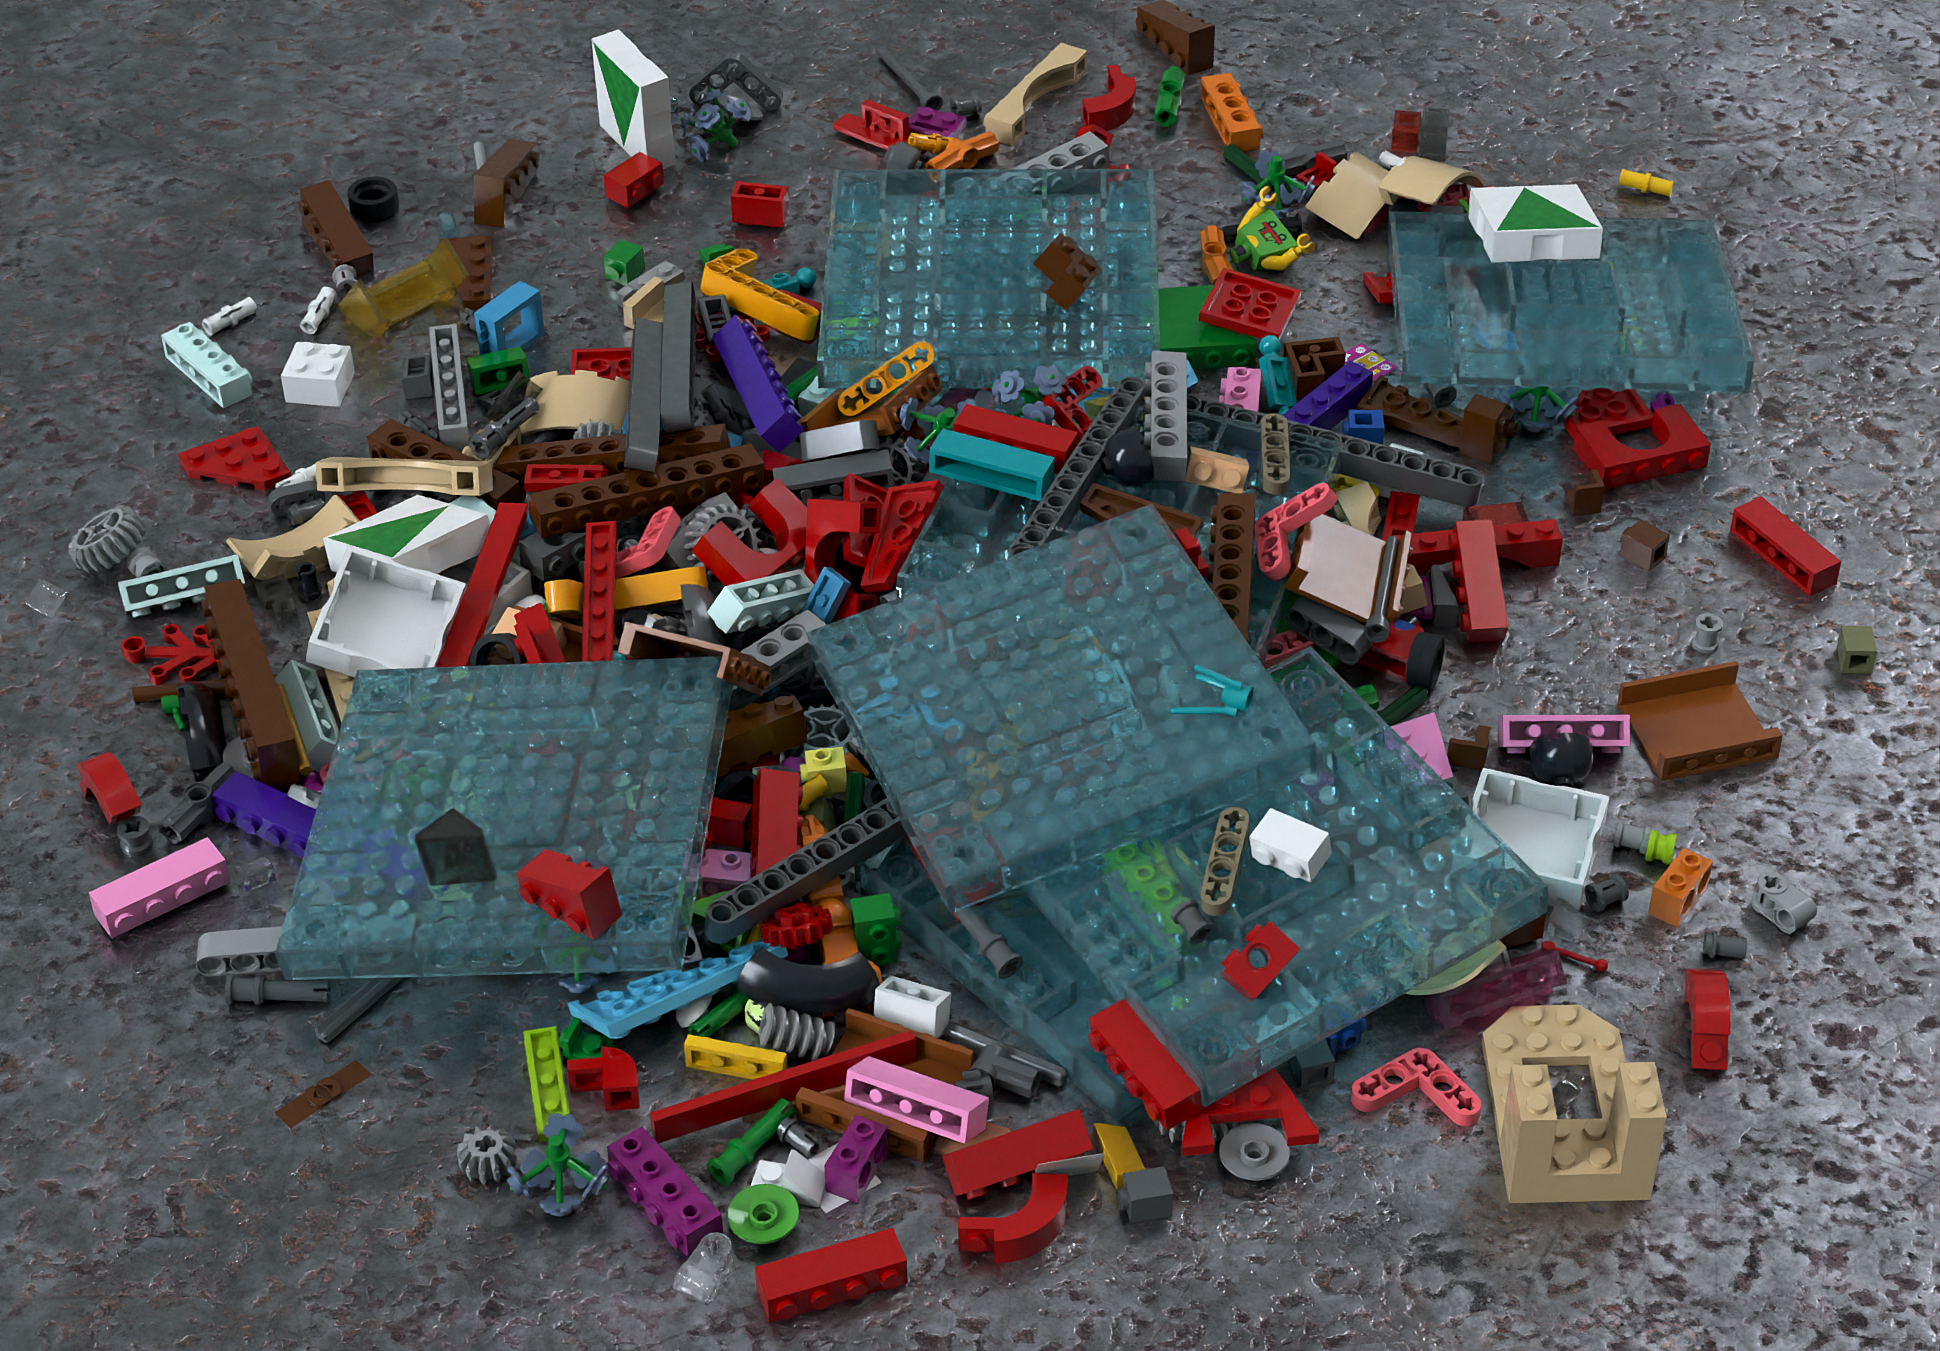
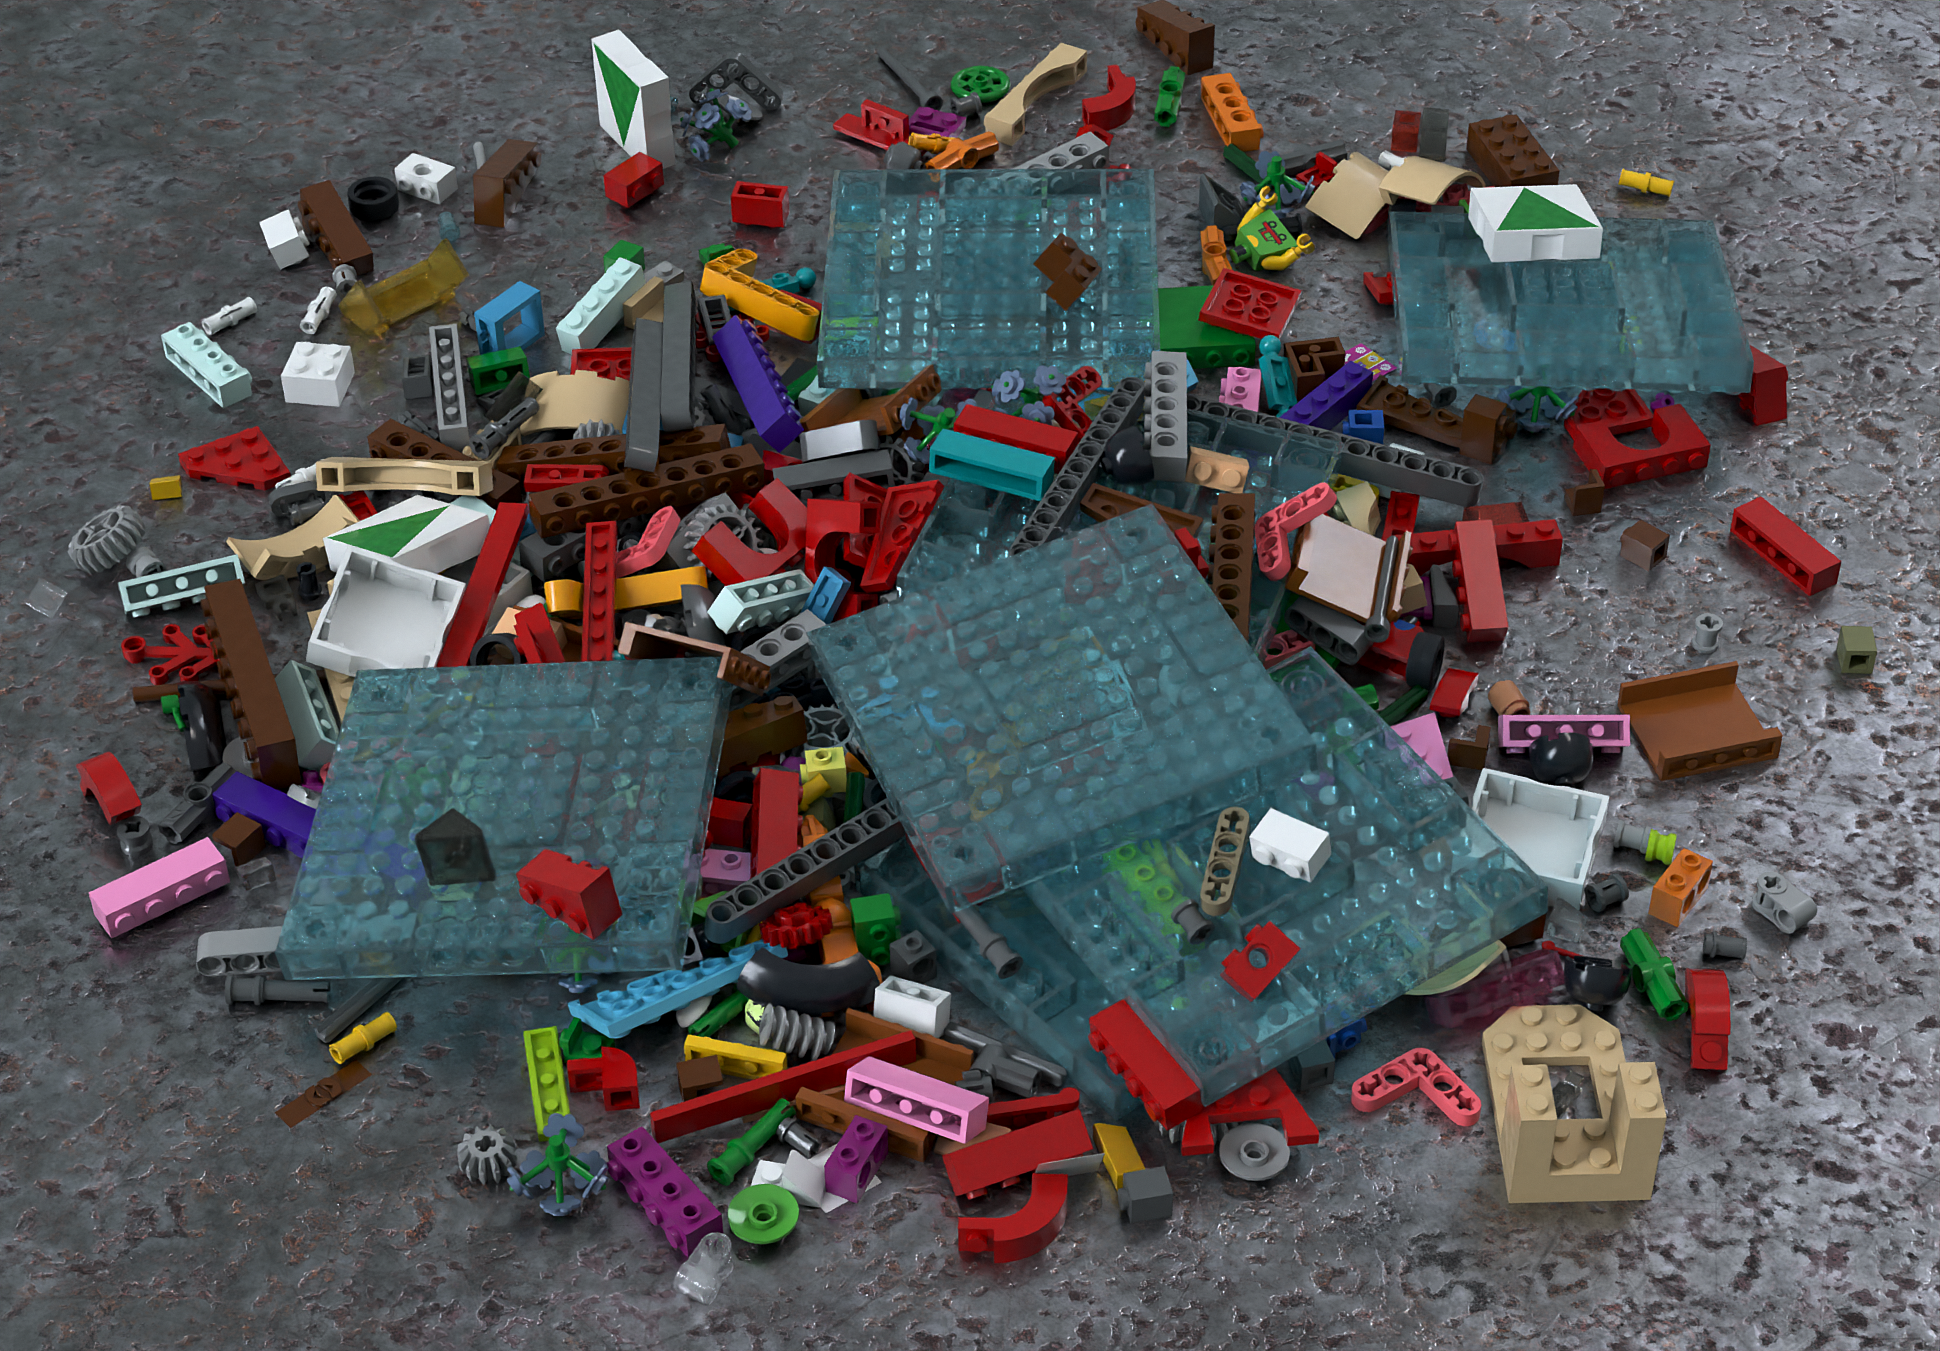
(166, 487): none -> yellow slope
(242, 837): none -> reddish brown panel
(285, 238): none -> white brick
(303, 759): pearl gold bar -> none
(363, 1037): none -> yellow pin
(426, 178): none -> white brick
(477, 258): reddish brown wing -> none
(600, 307): none -> light aqua brick
(698, 1075): none -> reddish brown panel
(831, 1275): red brick -> none
(884, 376): light orange beam -> none
(913, 958): none -> dark grey brick
(981, 82): none -> green plate
(1028, 1111): none -> red plate
(1218, 205): none -> dark grey slope
(1234, 694): teal plant -> none
(1275, 453): dark tan beam -> none
(1453, 692): none -> red slope
(1508, 699): none -> nougat brick
(1510, 153): none -> reddish brown brick
(1596, 981): none -> black cylinder
(1654, 974): none -> green piece
(1768, 390): none -> red wedge

